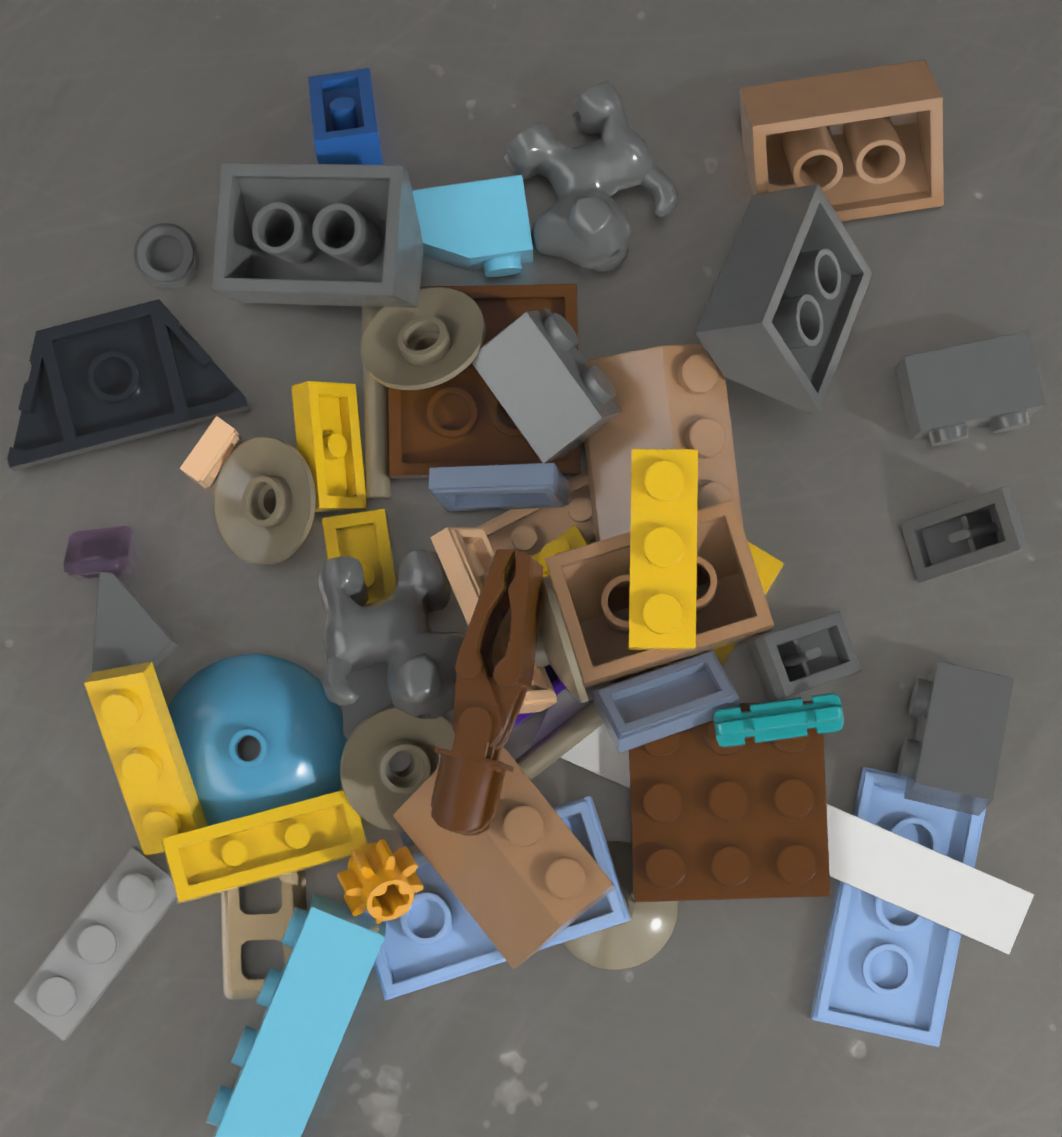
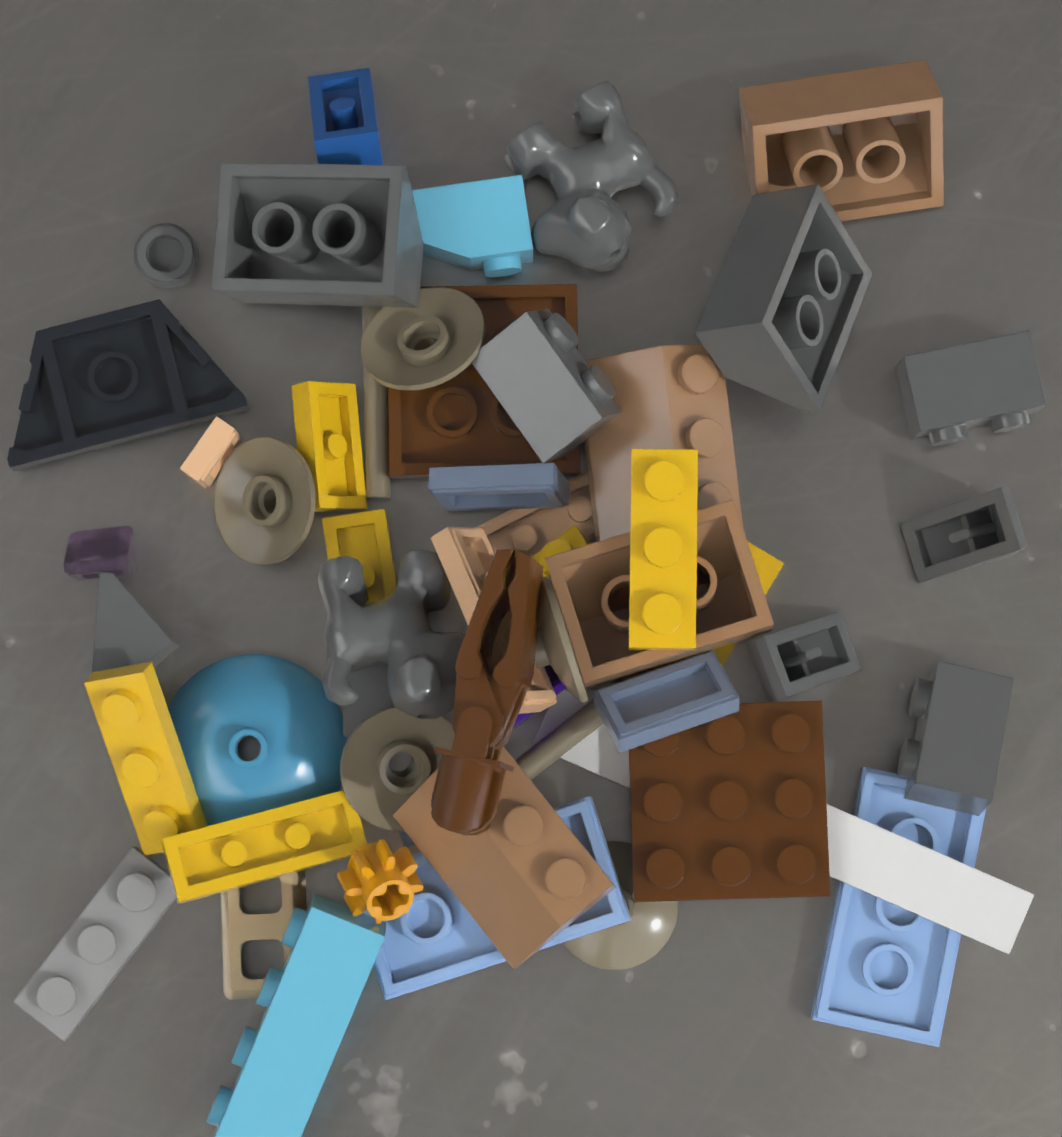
(778, 720): teal axle -> none

